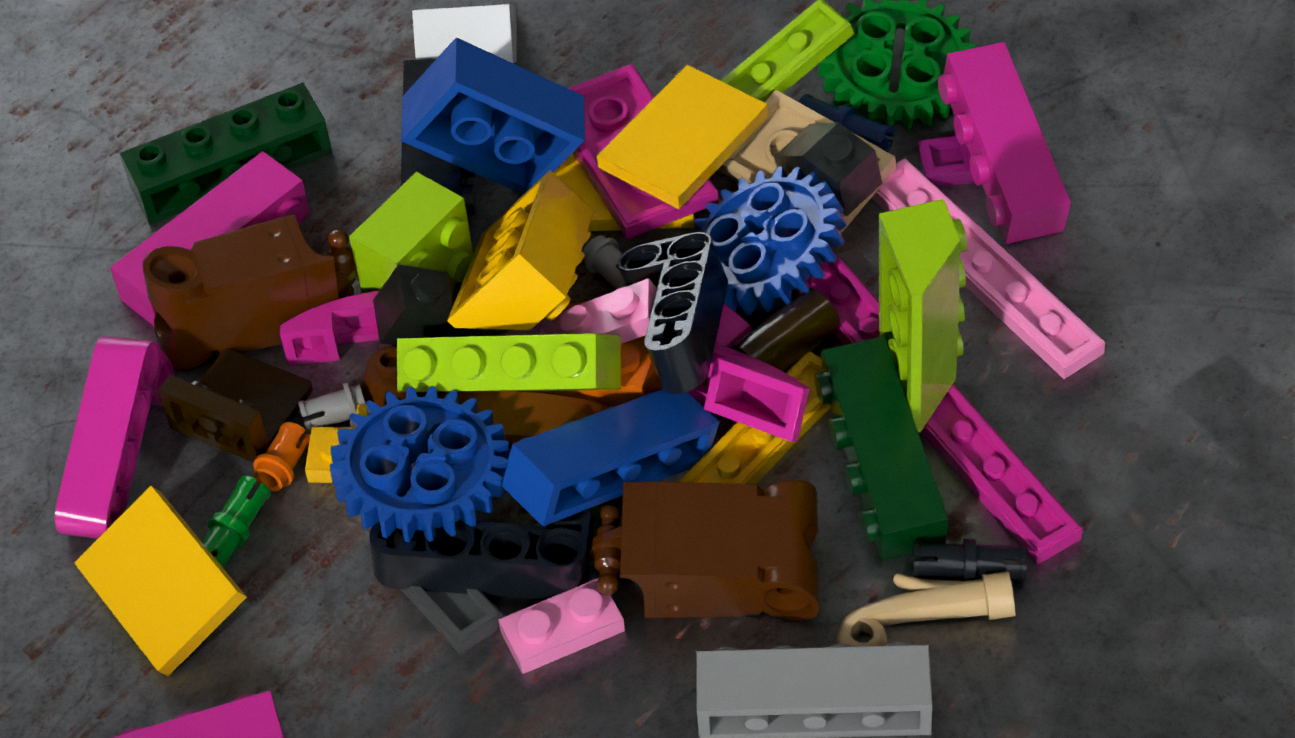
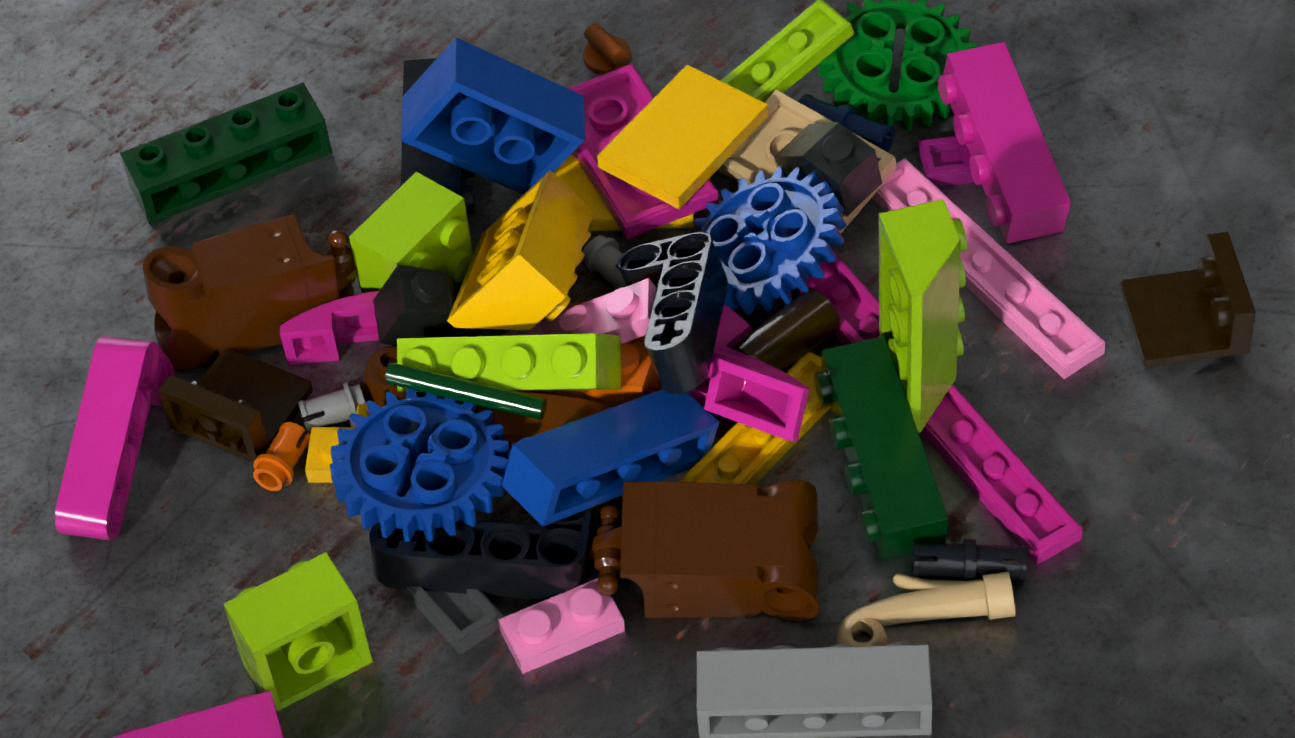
(160, 581): yellow tile -> none
(231, 525): green pin -> none
(248, 197): dark pink brick -> none
(299, 631): none -> lime brick
(466, 391): none -> dark green bar
(486, 27): white slope -> none
(604, 52): none -> dark orange plate
(1192, 311): none -> dark brown bracket

